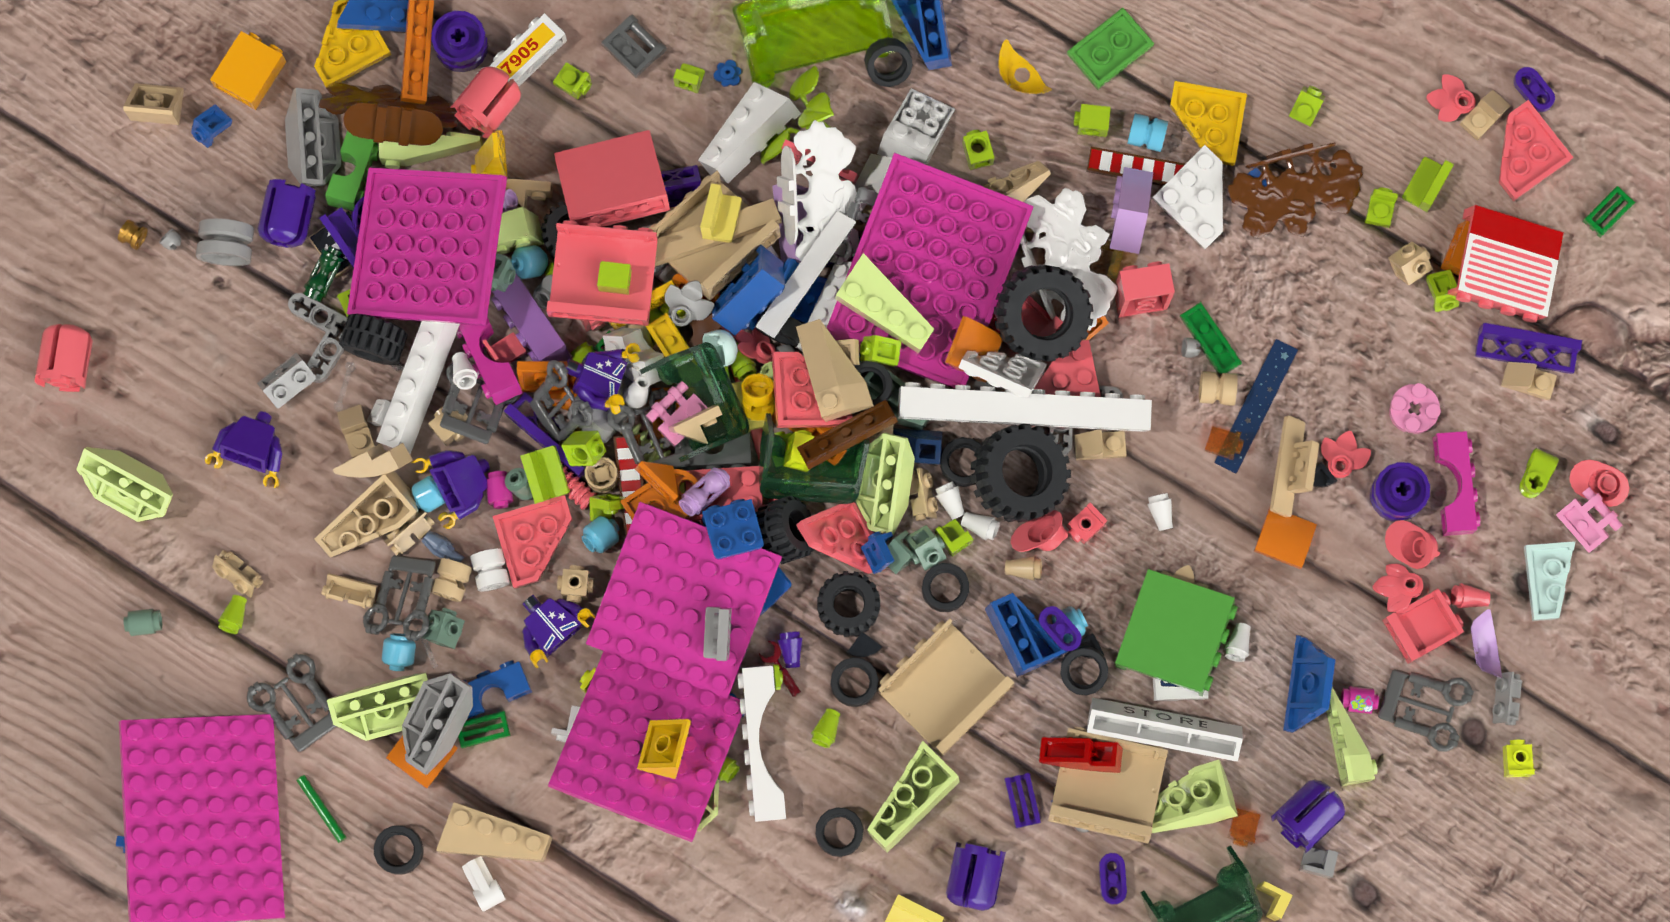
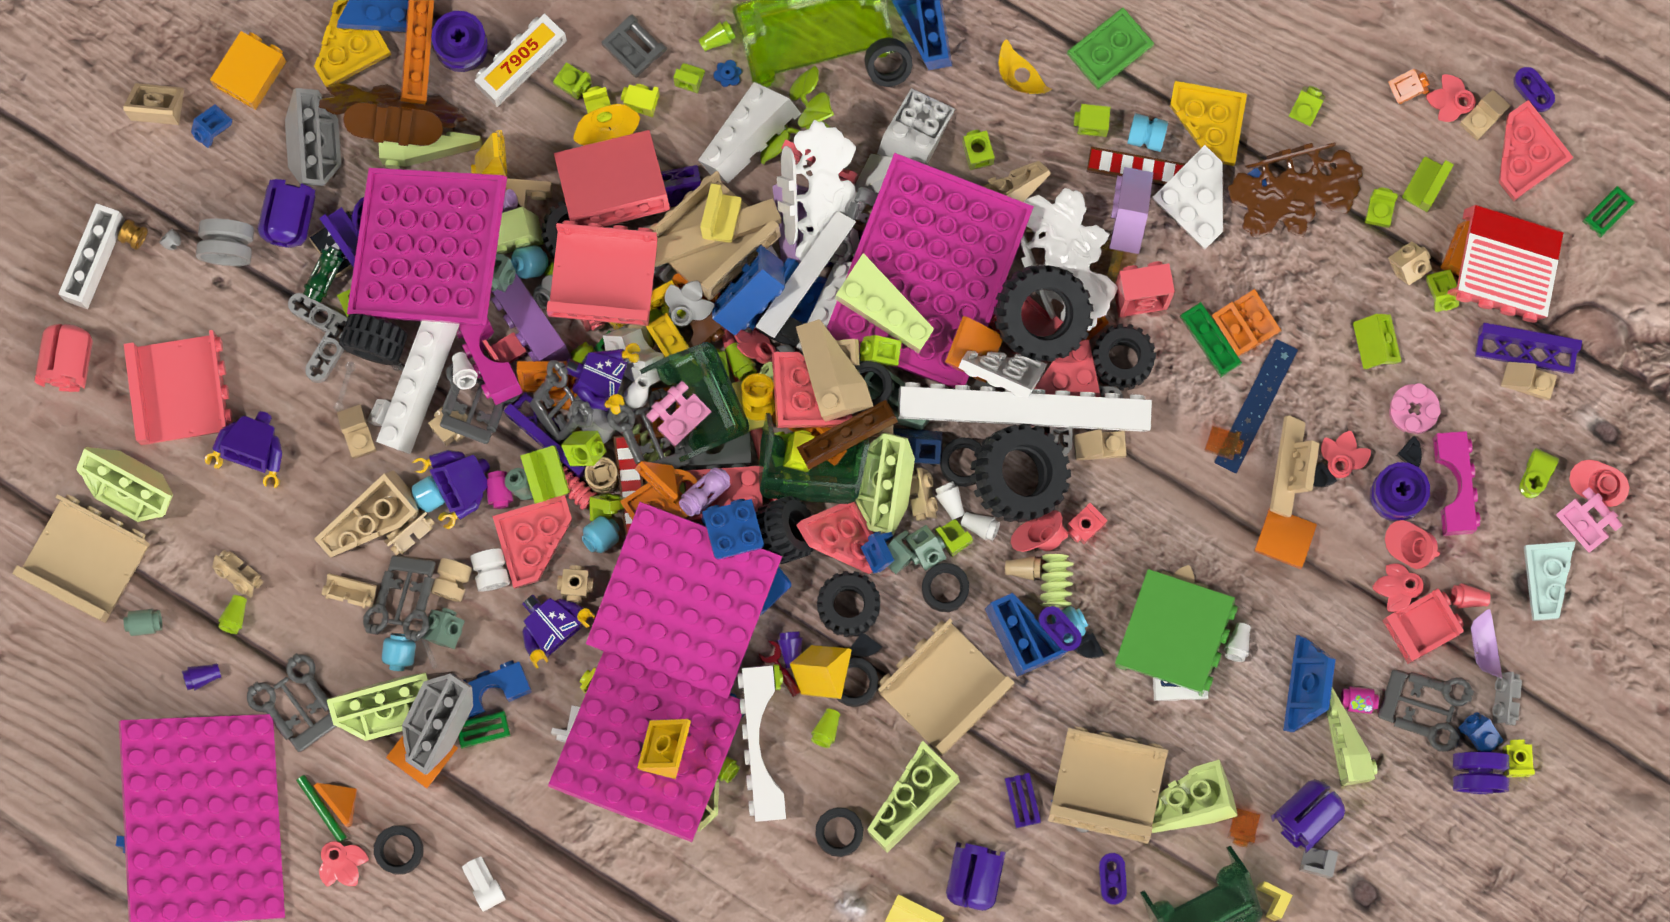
(83, 558): none -> tan panel
(91, 256): none -> white brick
(177, 389): none -> coral panel
(199, 676): none -> dark purple cone
(287, 380): light grey bracket -> none
(340, 800): none -> orange slope
(344, 866): none -> coral plate
(349, 189): bright green arch -> none
(375, 462): tan slope -> none
(441, 546): sand blue piece -> none
(485, 835): tan wedge -> none
(487, 100): coral cylinder -> none
(597, 98): none -> neon yellow bracket
(614, 277): lime panel -> none
(622, 123): none -> yellow piece
(641, 98): none -> neon yellow brick
(691, 427): tan slope -> none
(717, 36): none -> lime cone
(717, 633): light grey bracket -> none
(724, 344): light aqua hair -> none
(821, 671): none -> yellow slope
(1056, 580): none -> yellowish green piece
(1081, 754): red slope -> none
(1084, 689): black tyre -> none
(1135, 340): none -> black tyre
(1161, 510): white cone -> none
(1165, 729): white brick -> none
(1189, 348): light grey hinge -> none
(1218, 388): tan wheel -> none
(1246, 322): none -> orange slope
(1377, 341): none -> lime panel
(1409, 85): none -> bracket
(1411, 452): none -> black tile
(1481, 732): none -> blue bracket
(1481, 769): none -> dark purple wheel

